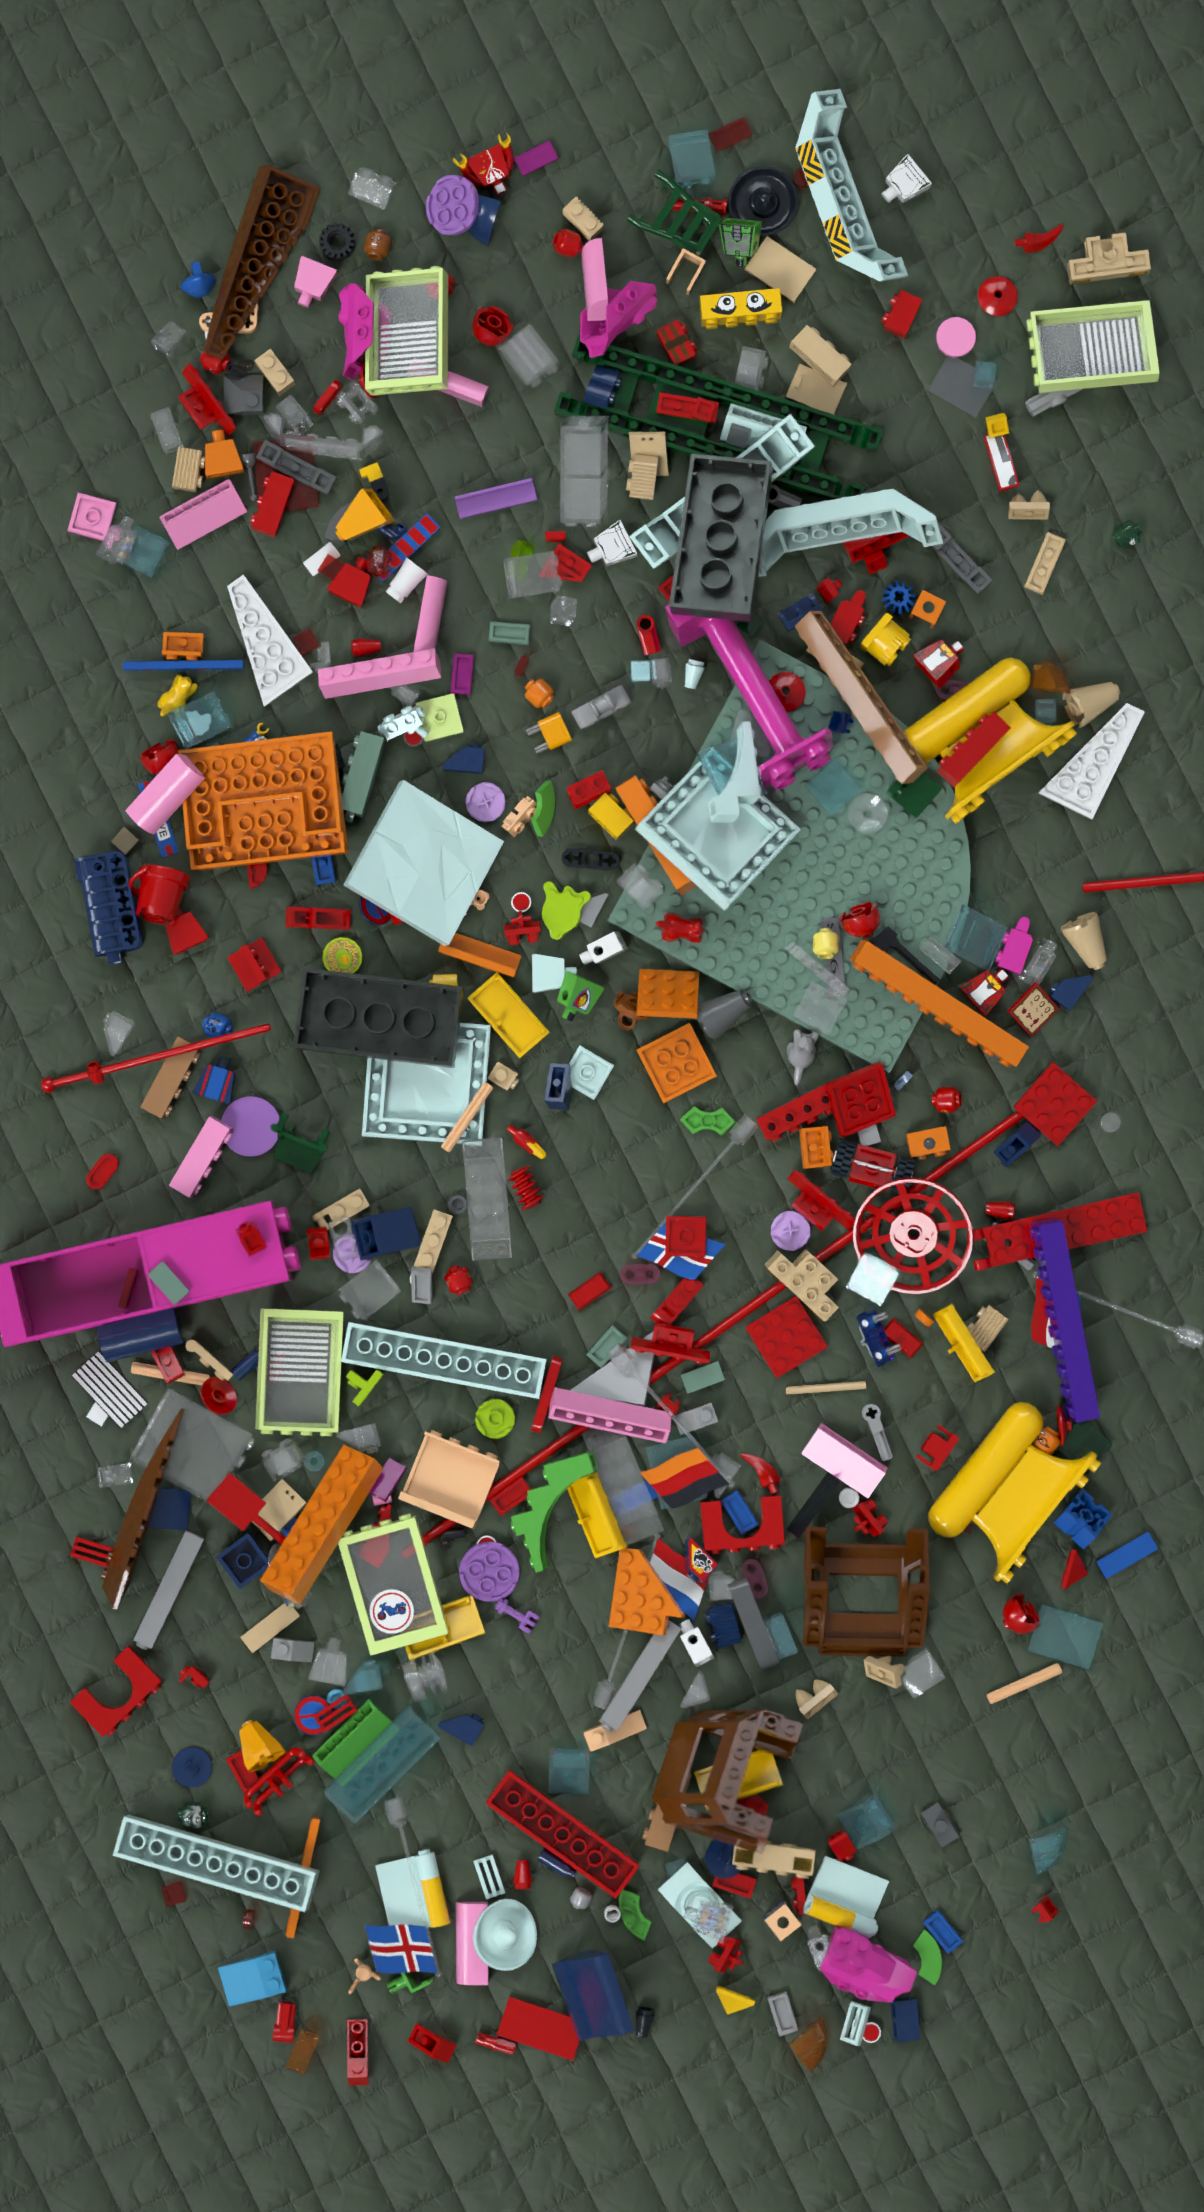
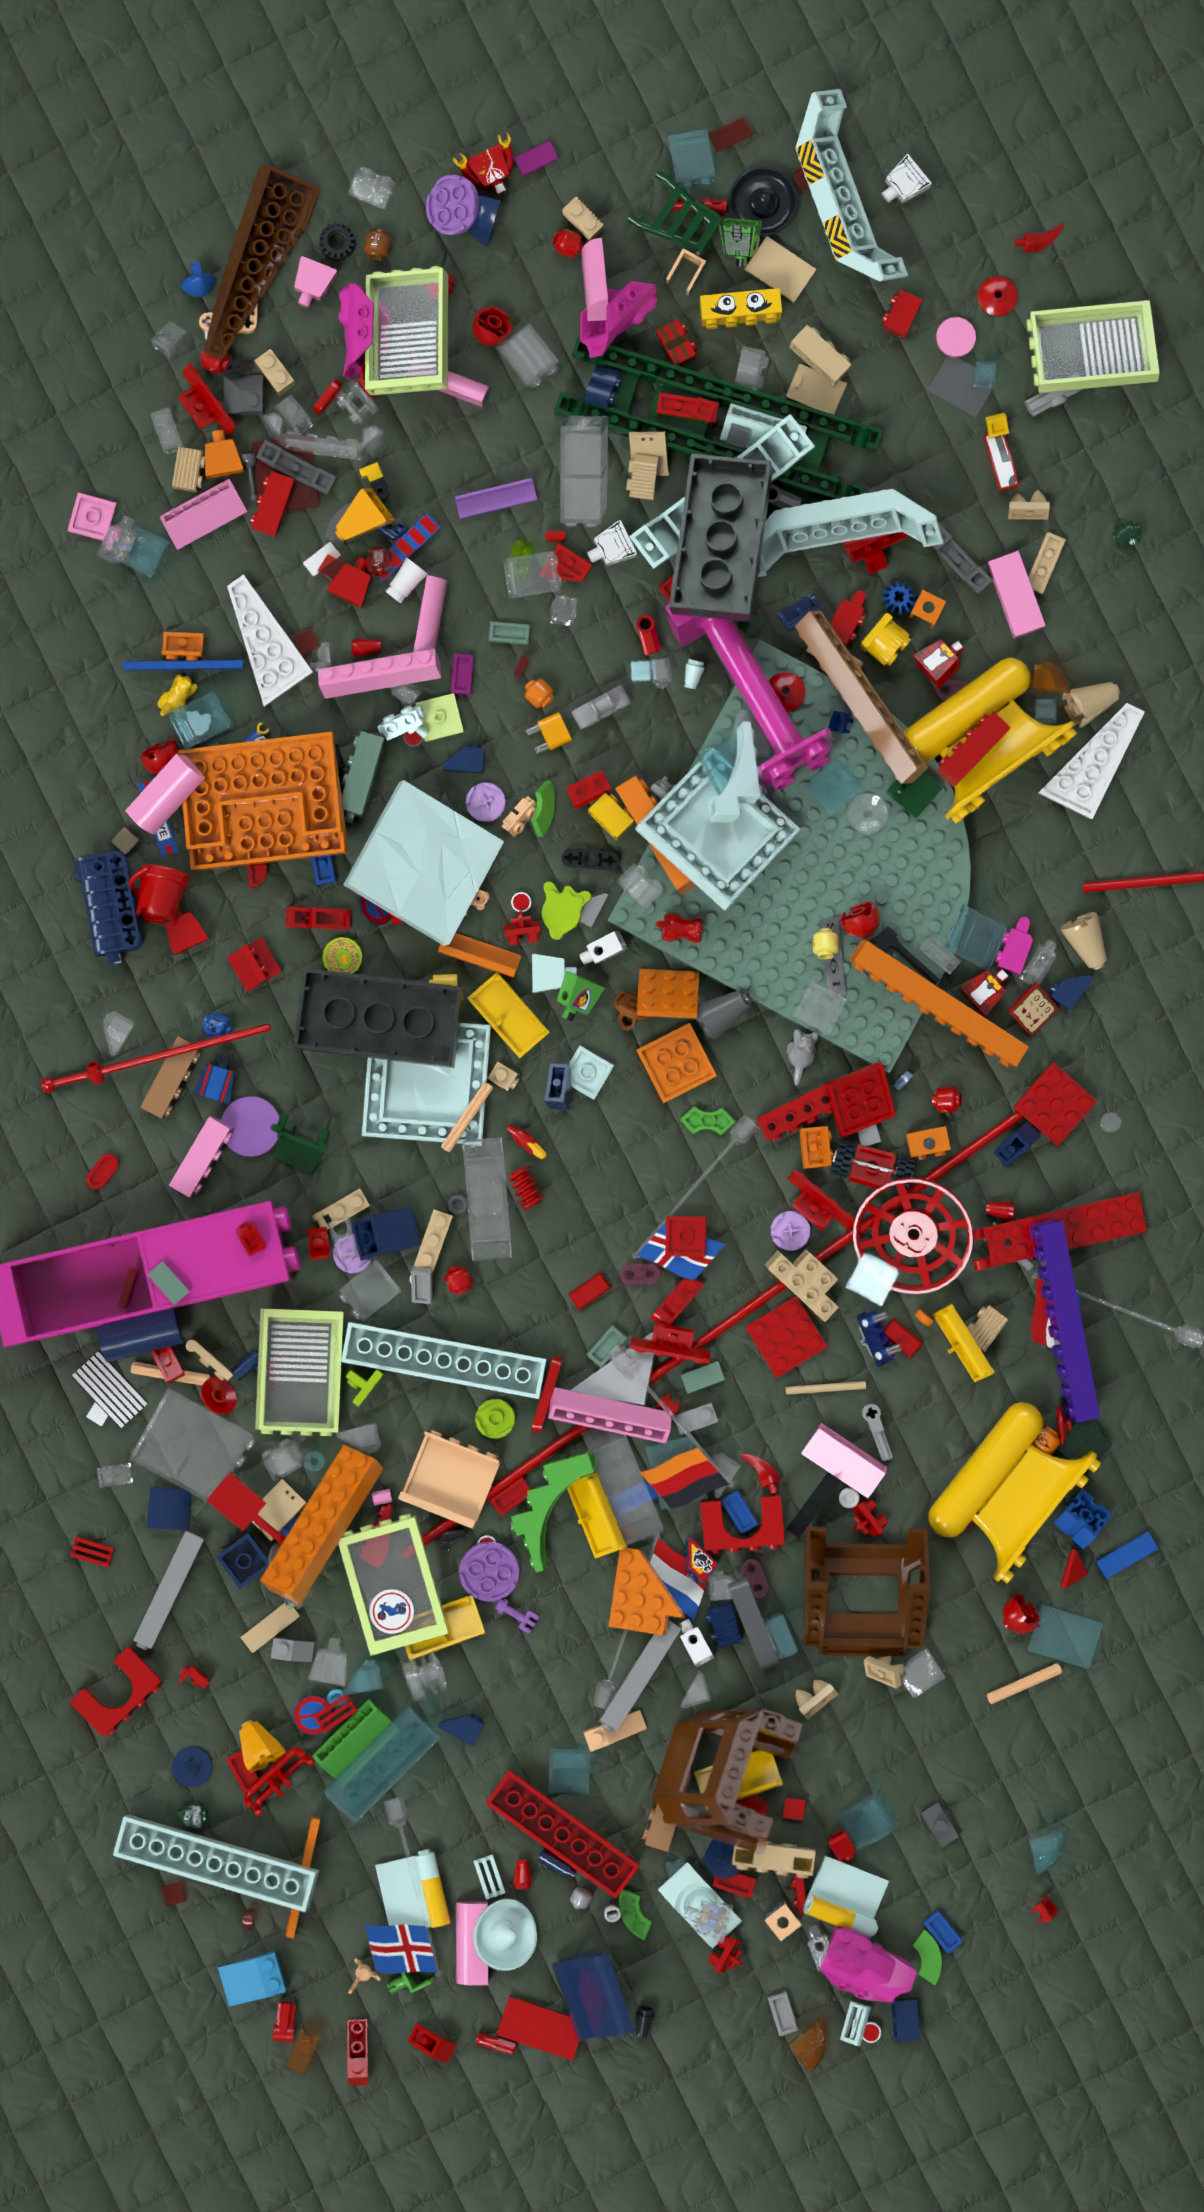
(137, 1519): reddish brown wedge -> none
(388, 1480): magenta tile -> none
(732, 2000): yellow slope -> none
(793, 1808): none -> red tile
(817, 969): clear beam -> none
(829, 589): red tile -> none
(938, 1448): red panel -> none
(1016, 594): none -> bright pink brick
(1108, 260): tan piece -> none

